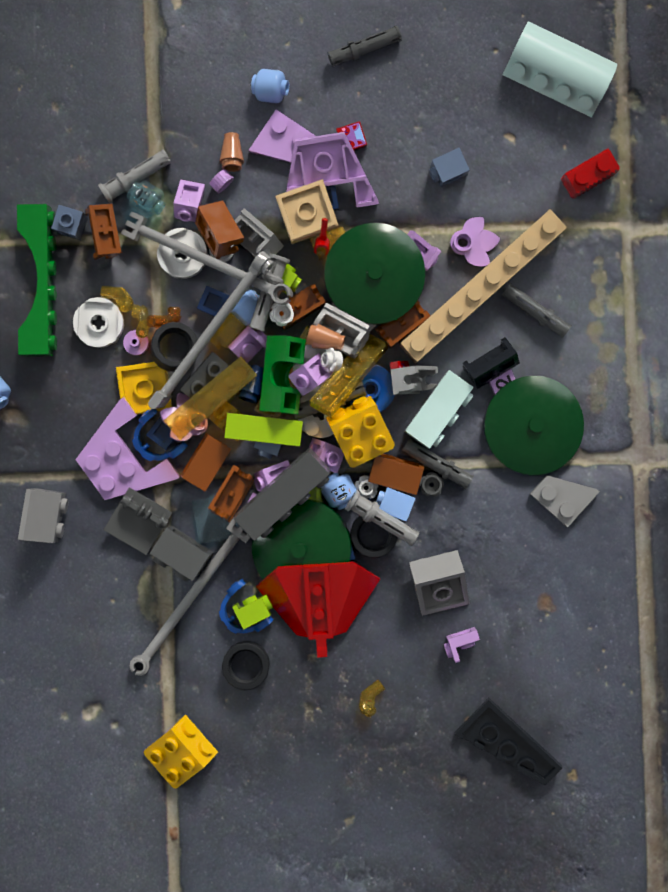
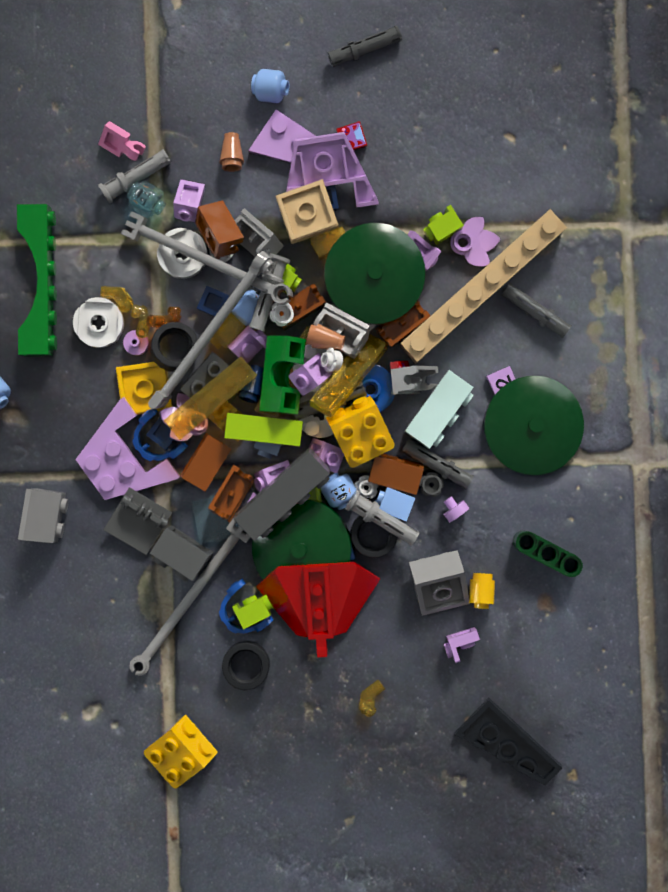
(69, 222): sand blue brick -> none
(104, 231): dark orange hinge -> none
(117, 142): none -> bright pink plate
(221, 181): lavender axle -> none
(322, 240): red hand -> none
(443, 226): none -> lime brick
(449, 167): sand blue brick -> none
(455, 509): none -> lavender tile
(482, 590): none -> yellow brick
(492, 364): black hinge -> none
(559, 554): none -> dark green beam
(560, 69): light aqua brick -> none
(563, 498): light grey wing -> none
(590, 173): red brick -> none

